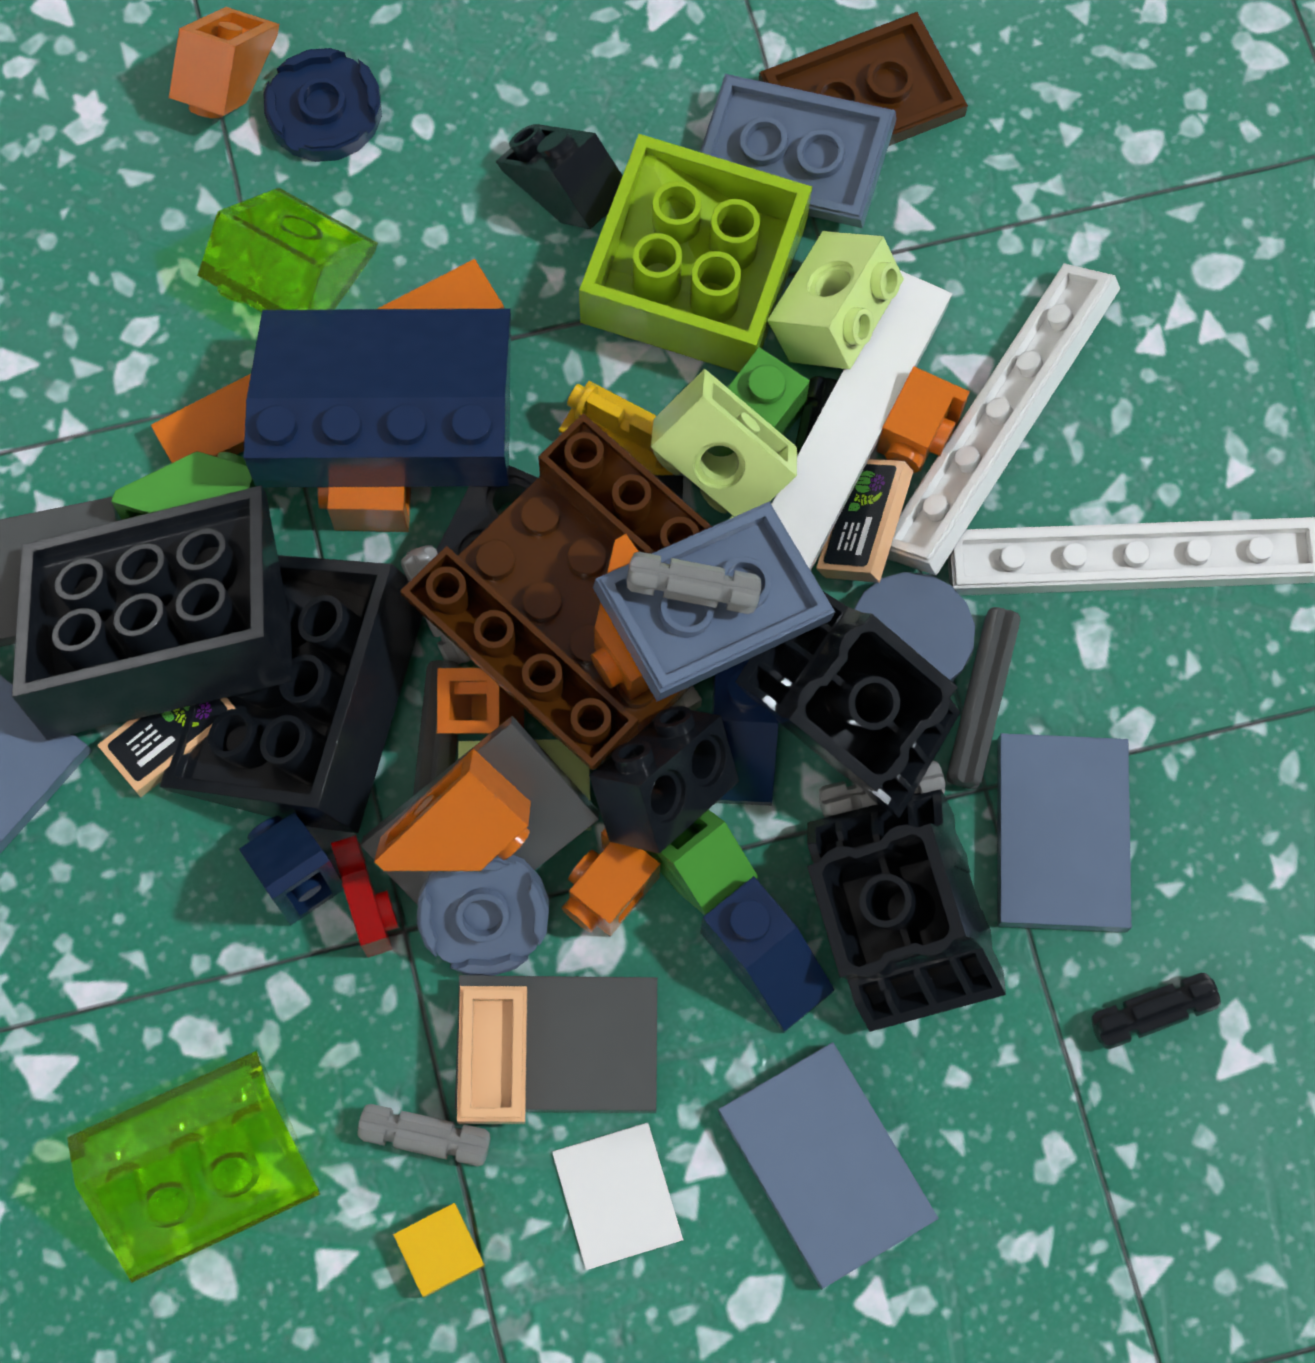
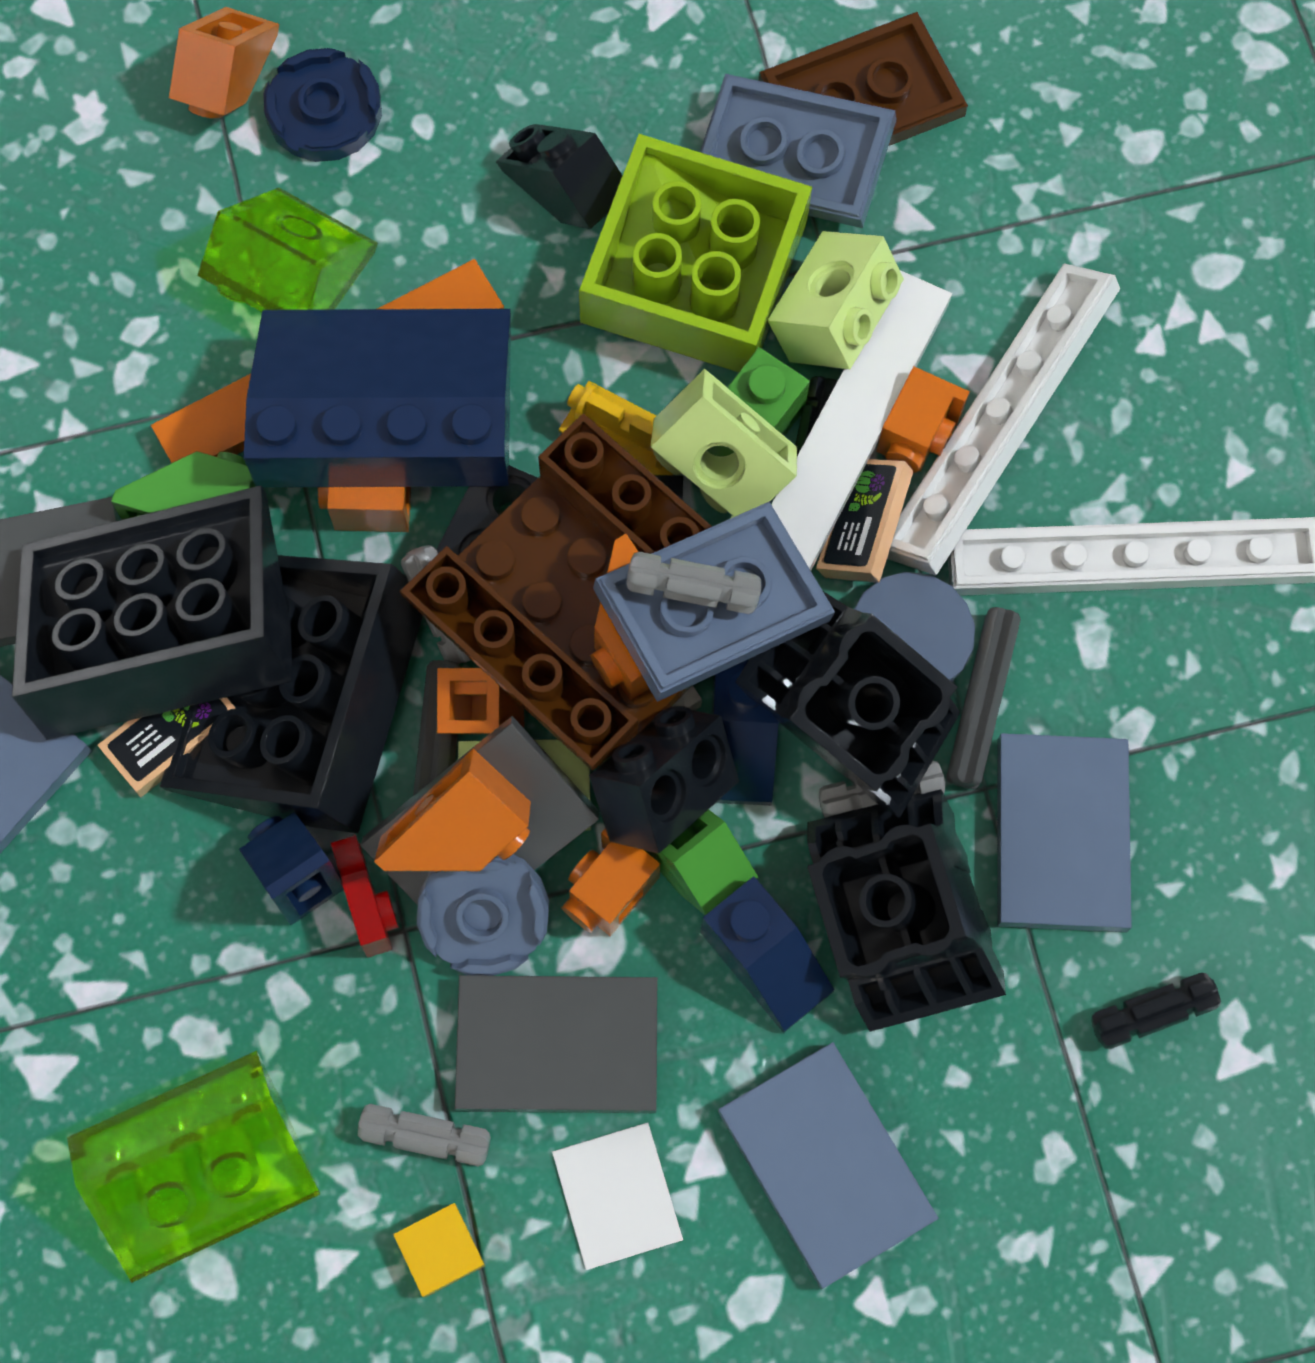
(492, 1055): light nougat tile -> none

